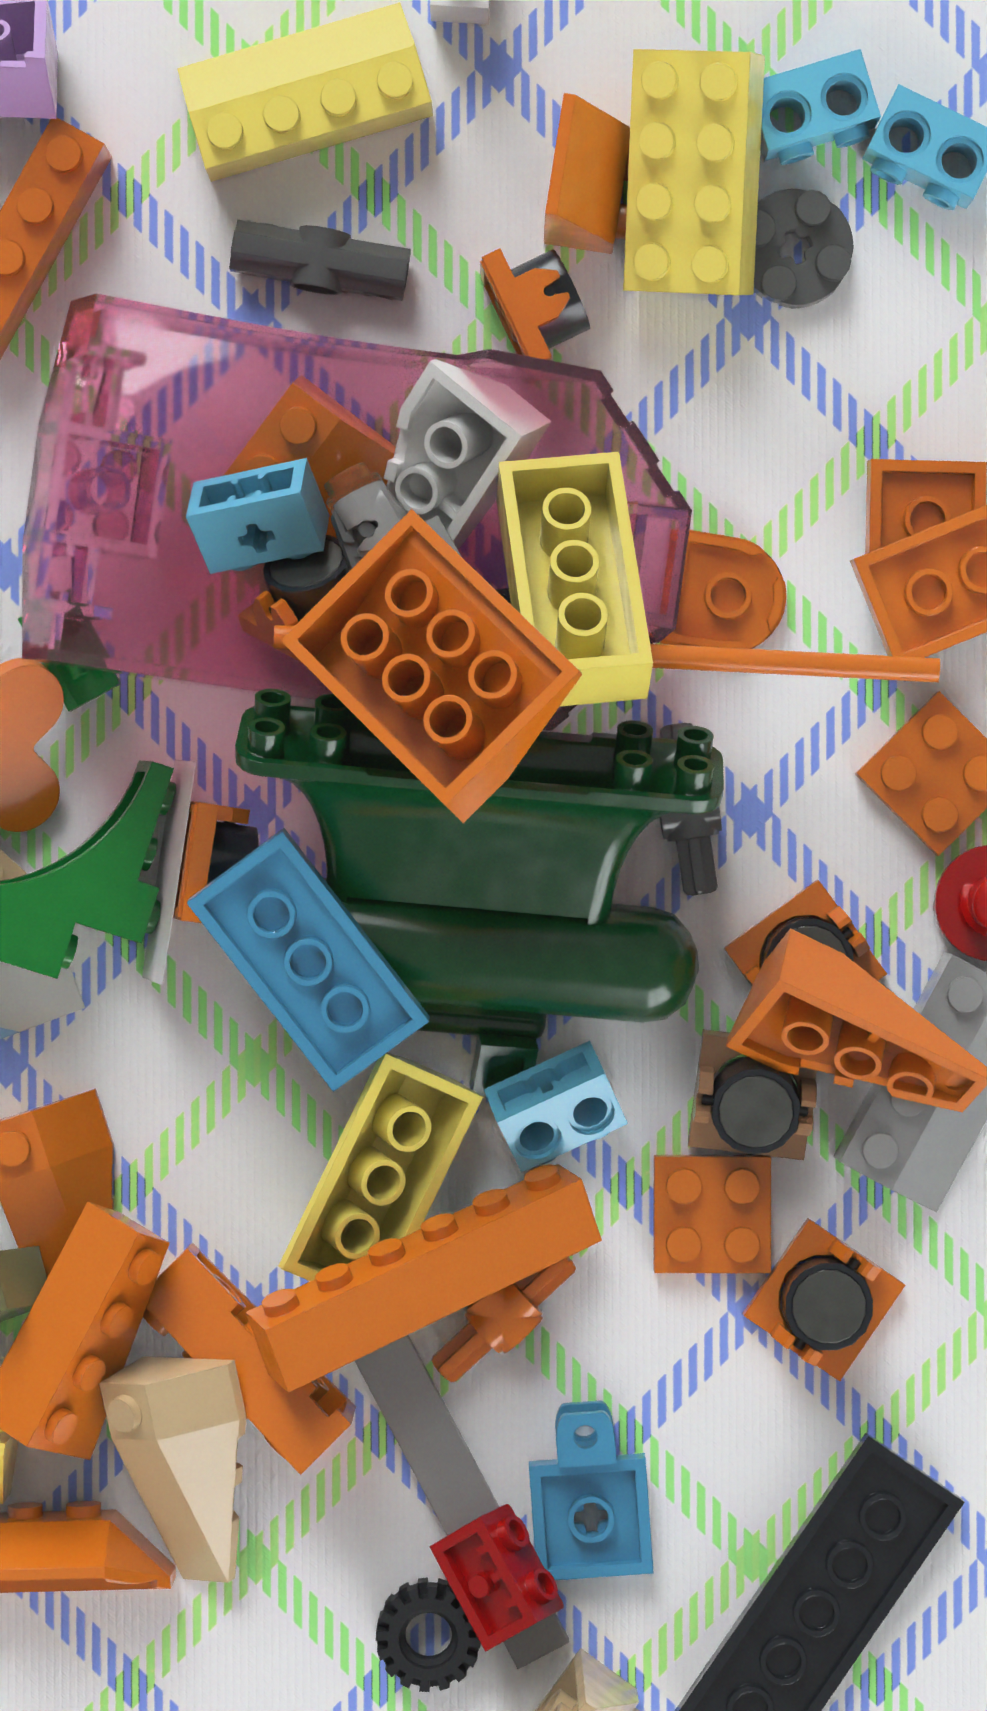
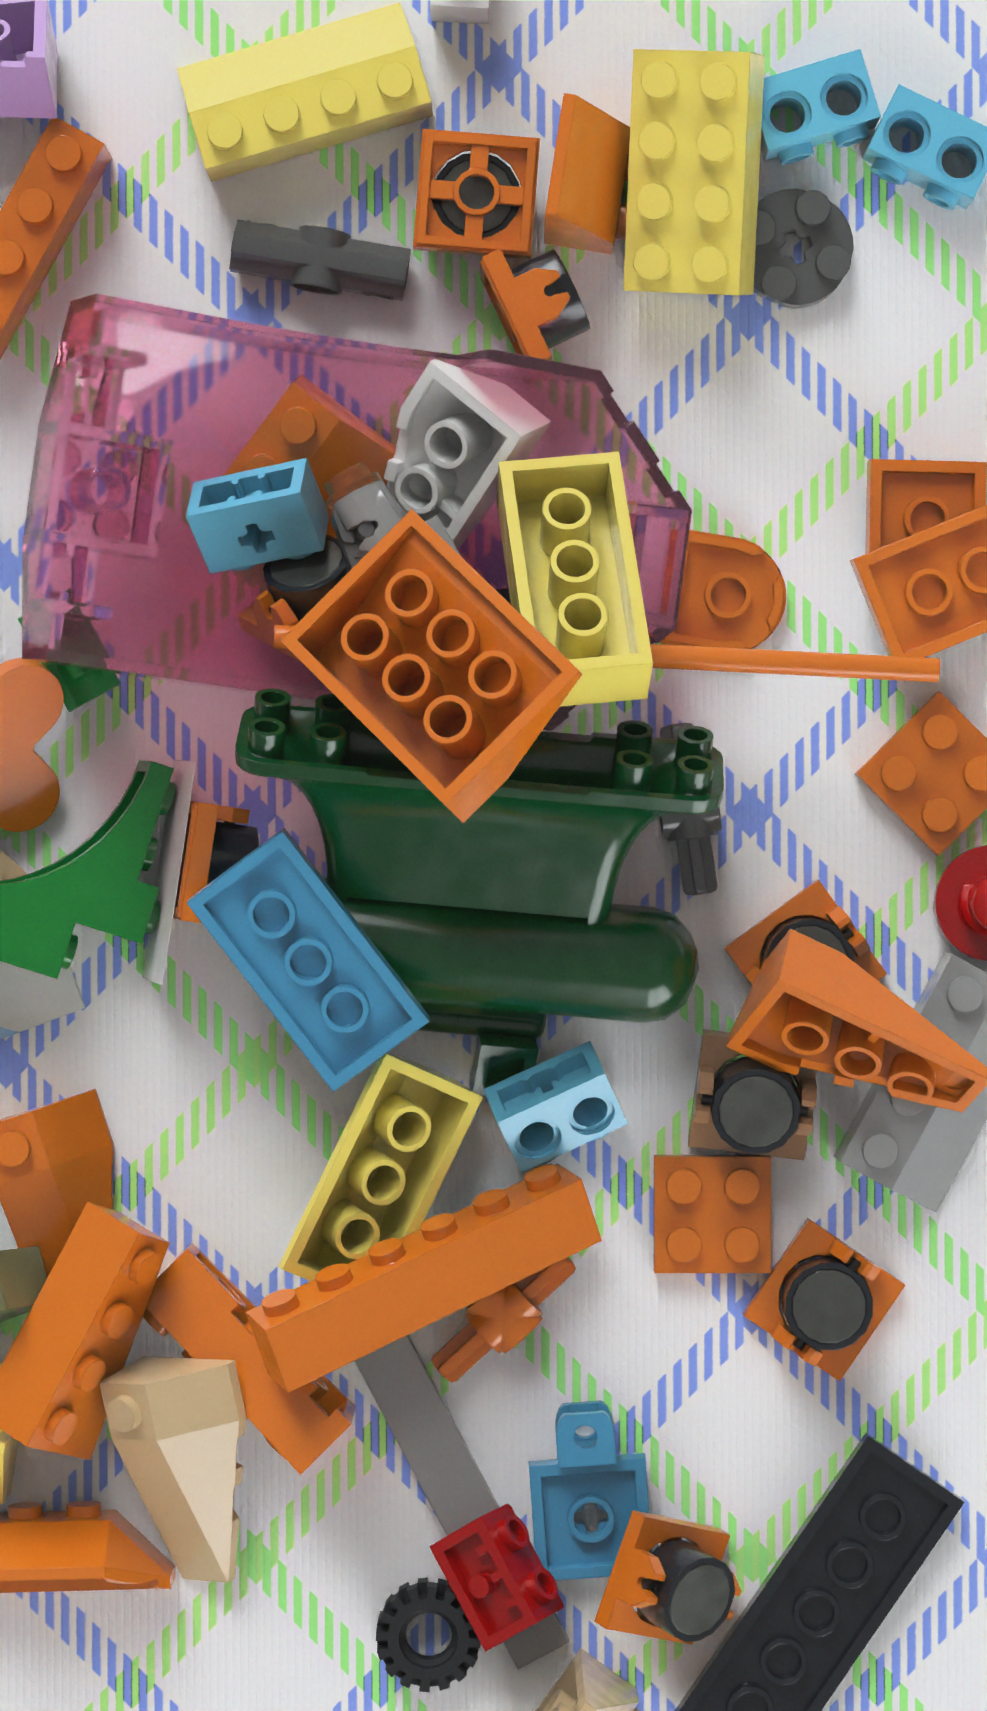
(476, 196): none -> orange piece
(677, 1589): none -> piece

